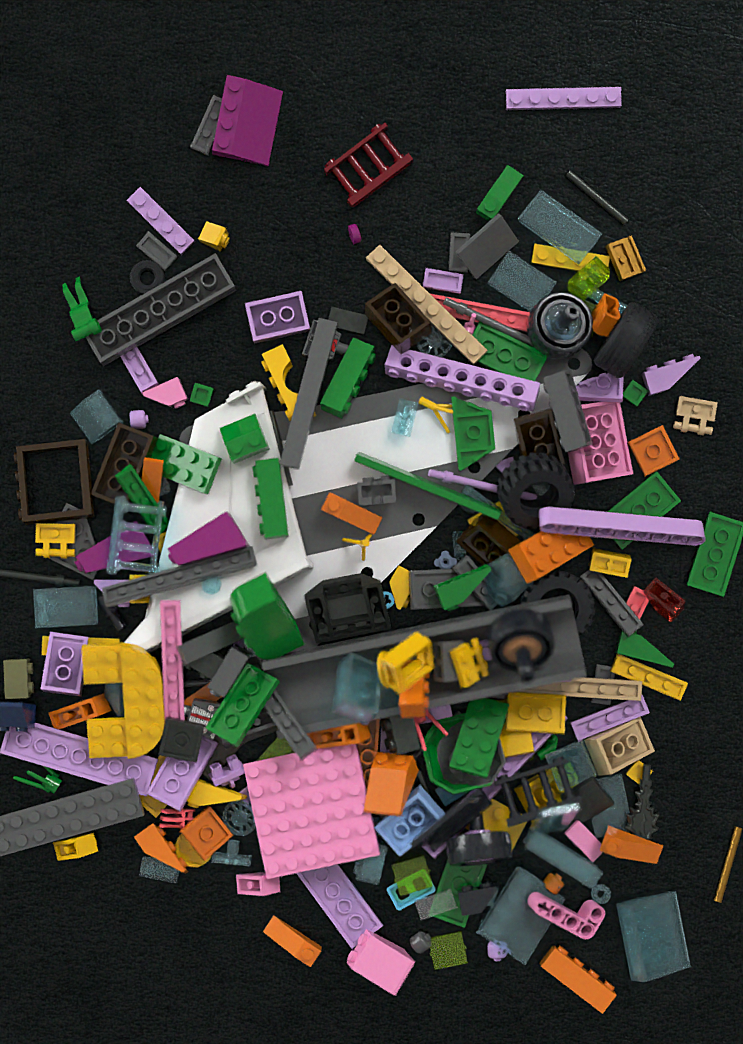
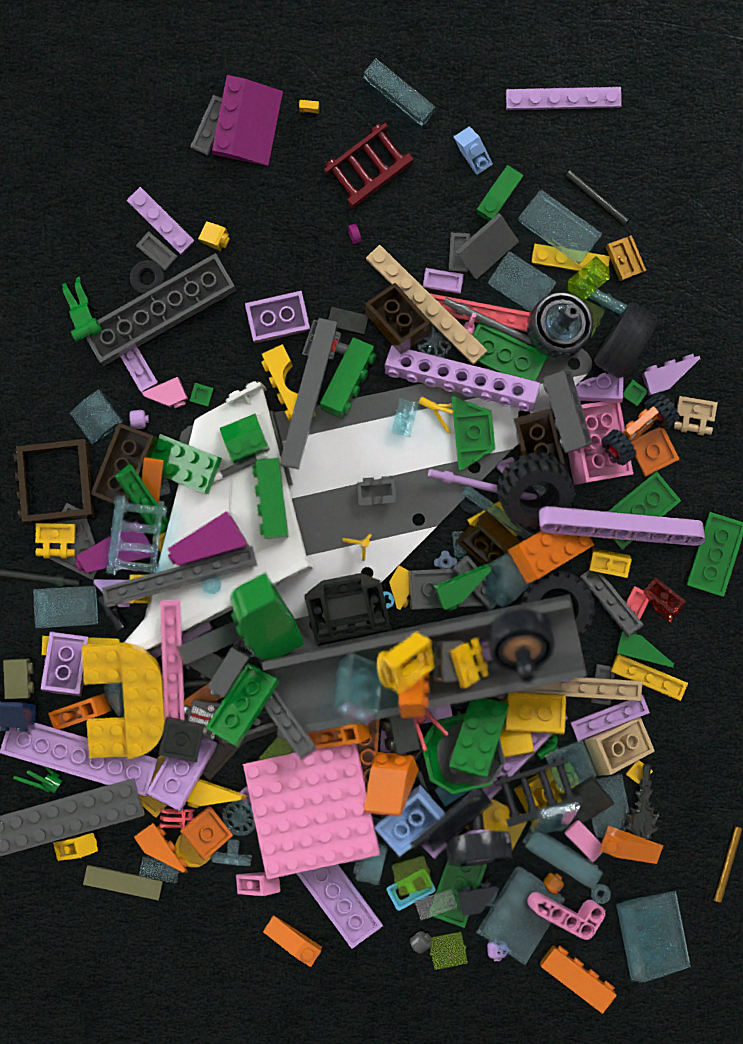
(122, 882): none -> olive tile
(186, 637): none -> lavender tile
(227, 774): lavender hips -> none
(239, 466): none -> dark grey bar
(309, 106): none -> yellow tile
(351, 513): orange slope -> none
(380, 961): bright pink slope -> none
(399, 92): none -> clear light blue brick
(428, 485): green tile -> none
(473, 150): none -> light blue slope
(605, 315): orange brick -> none
(619, 444): none -> black plate

